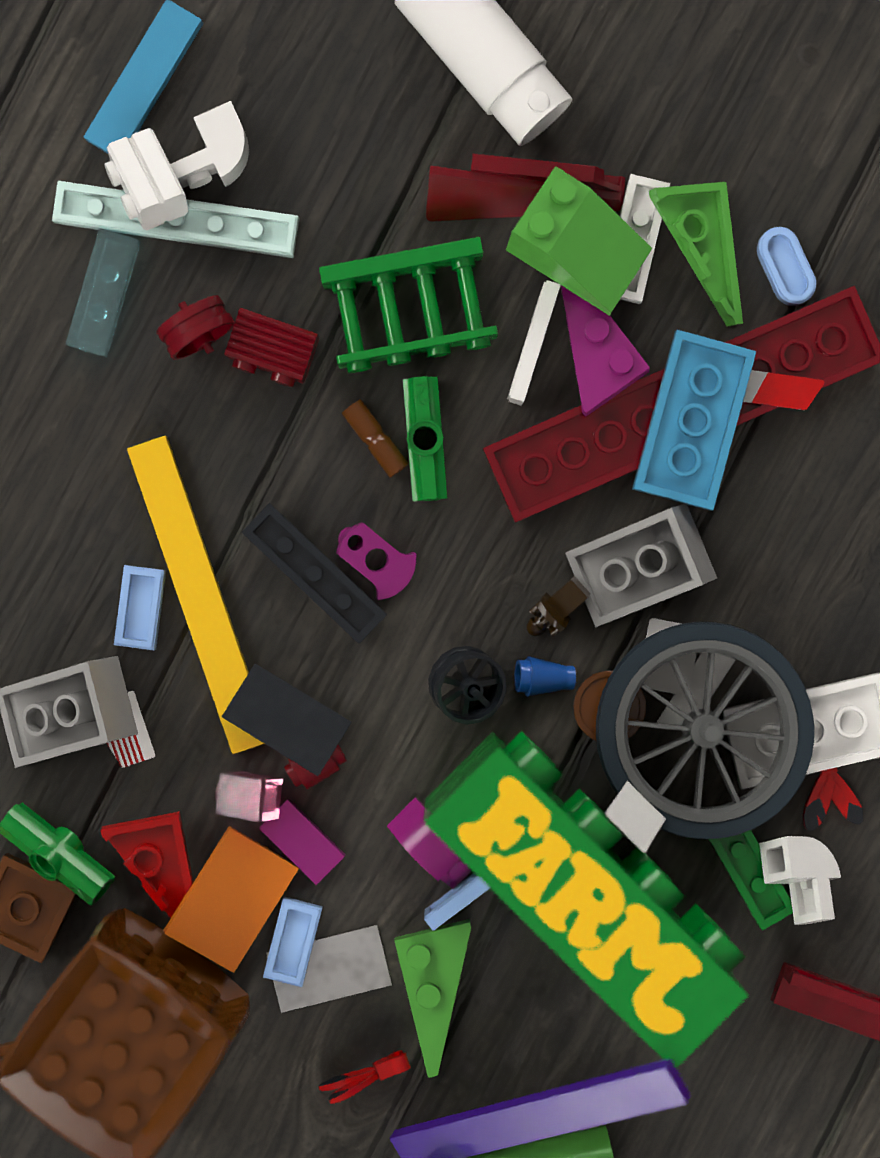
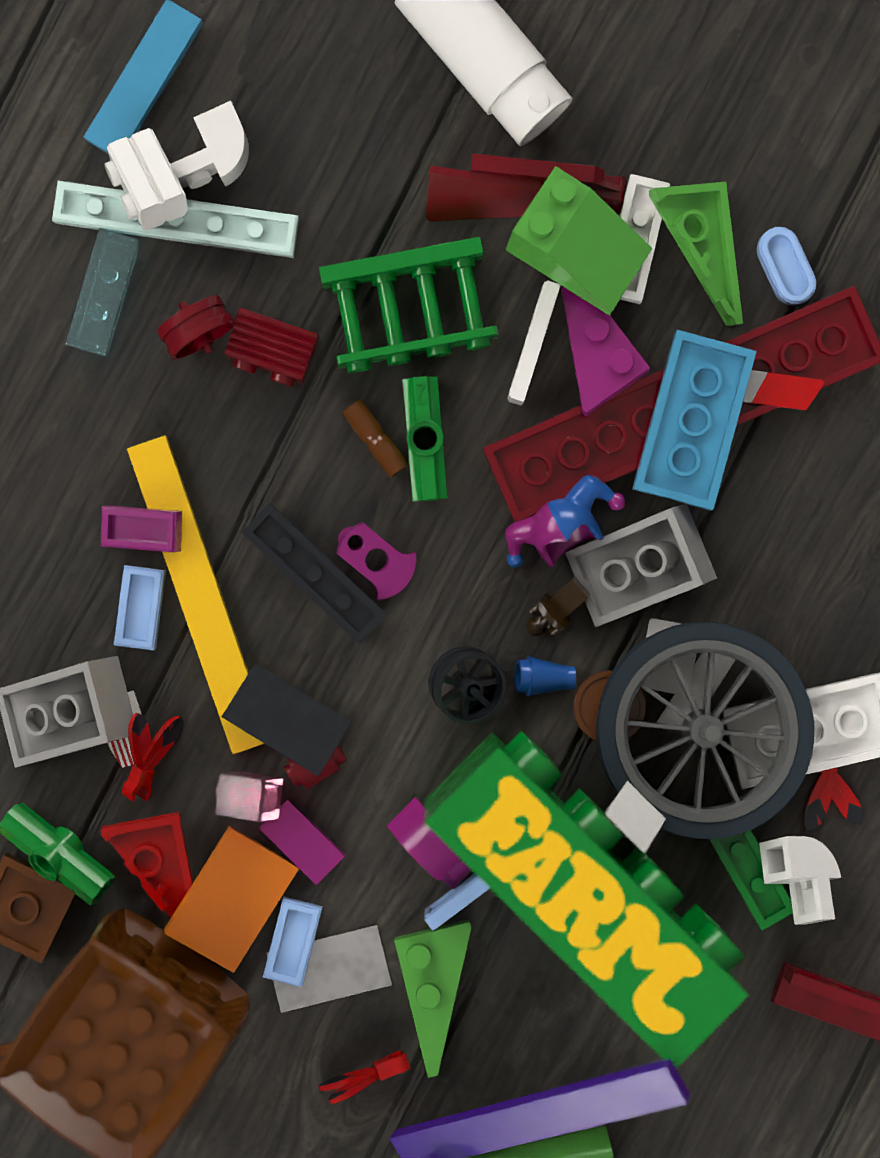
(141, 528): none -> magenta tile
(147, 753): none -> red piece
(561, 522): none -> piece

